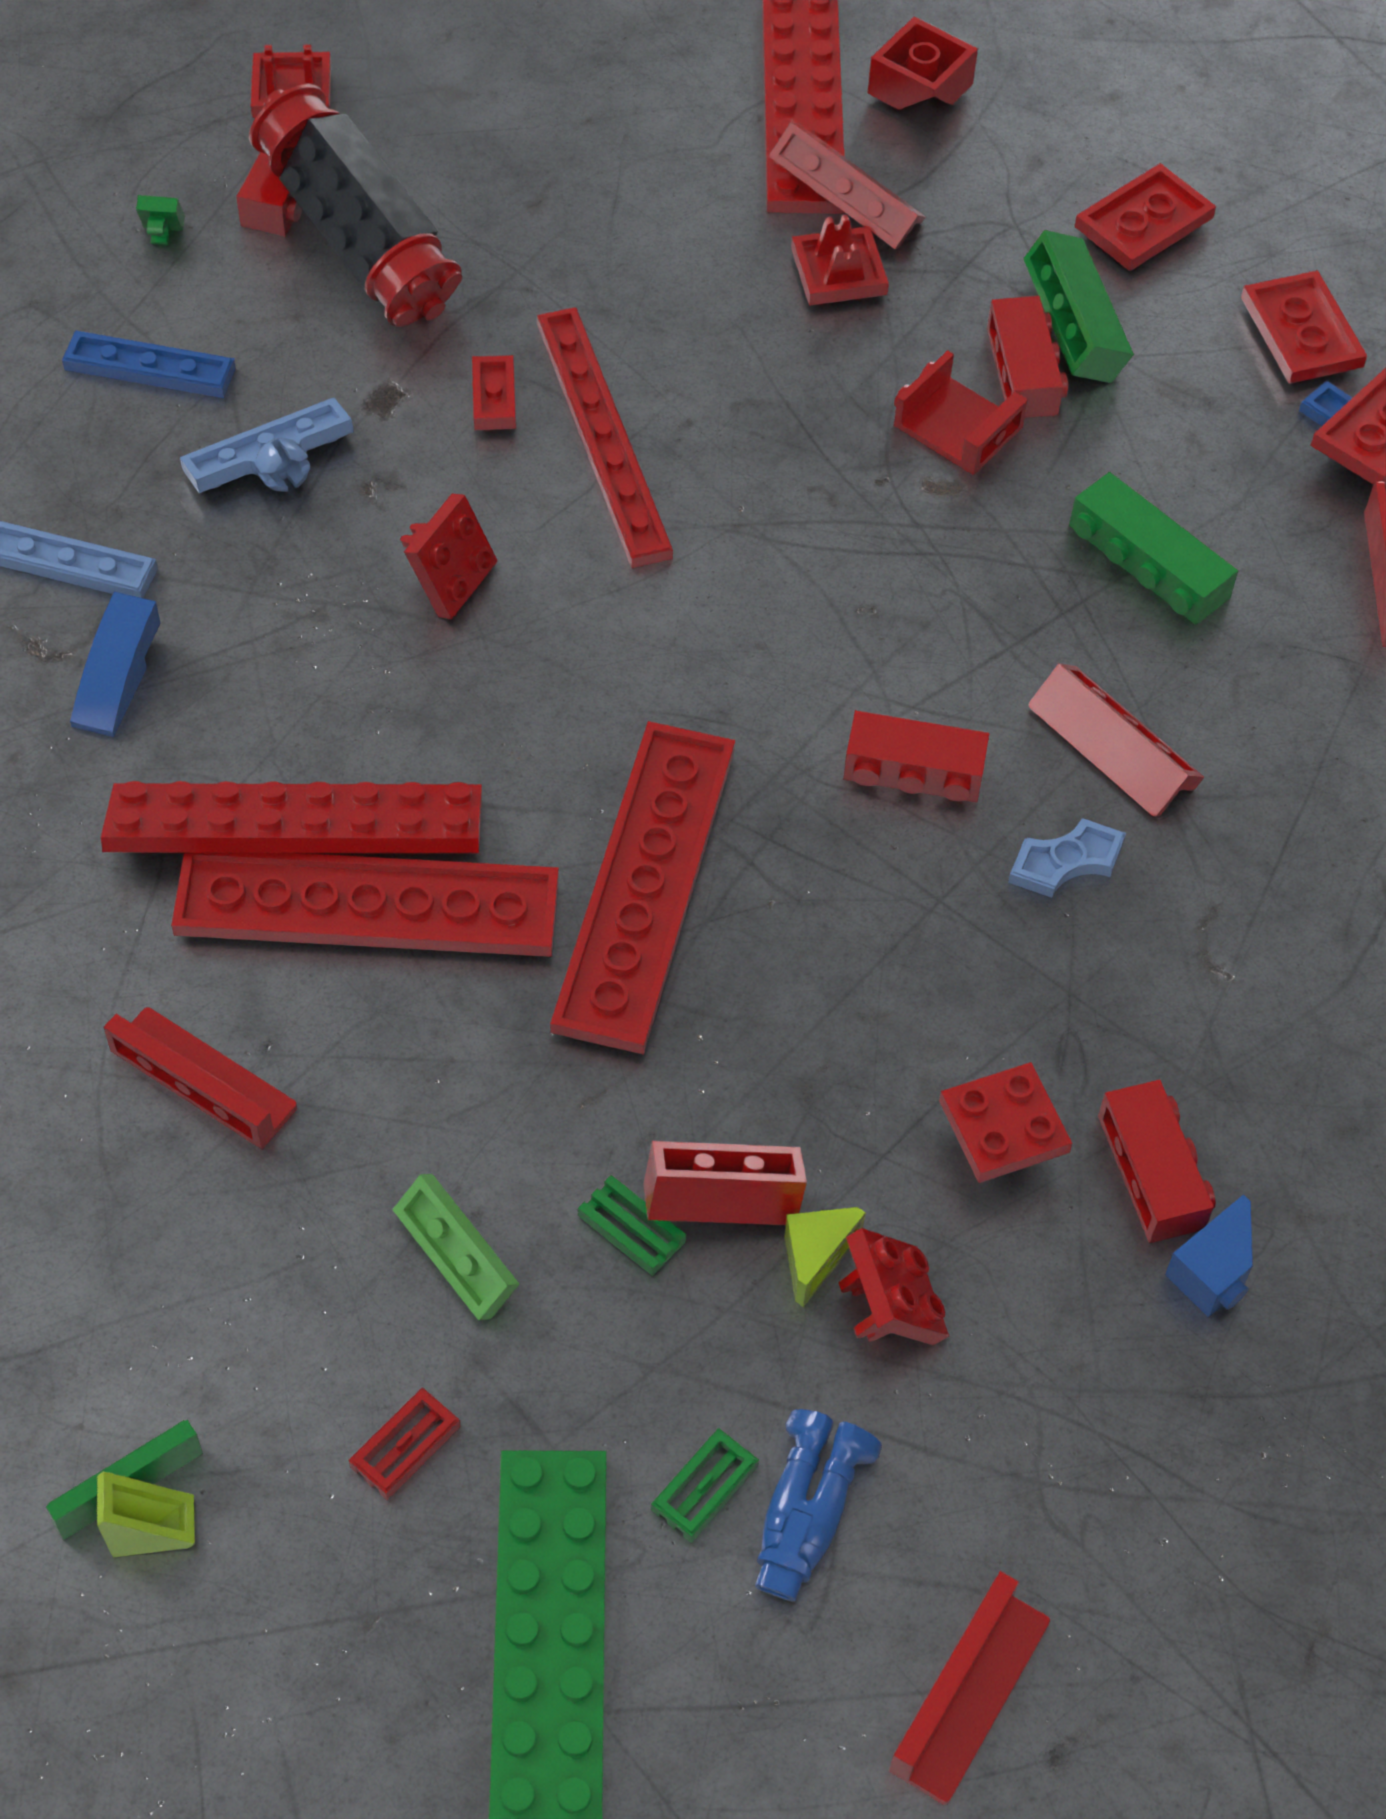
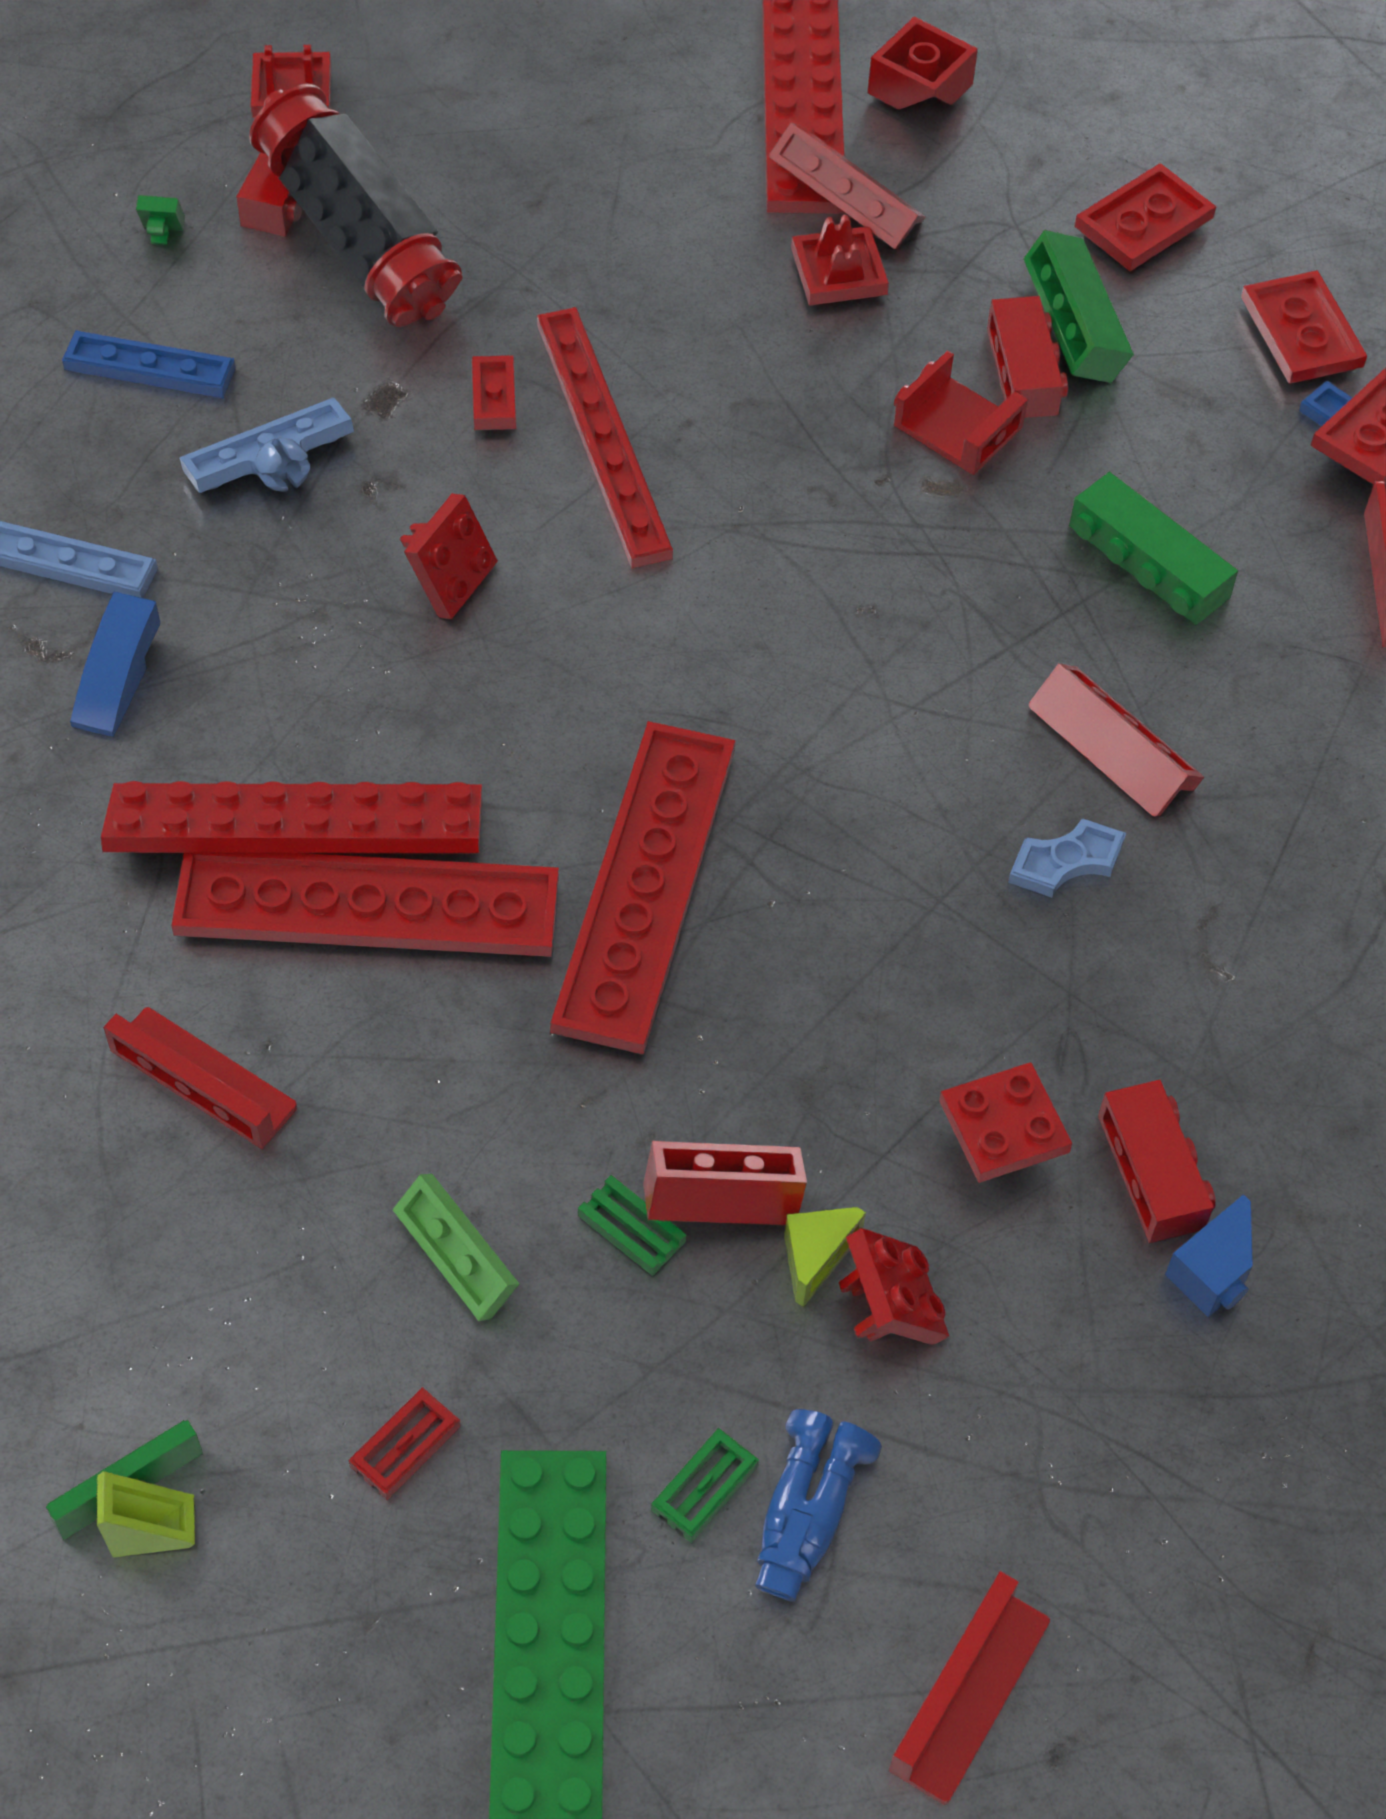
(916, 756): red brick -> none

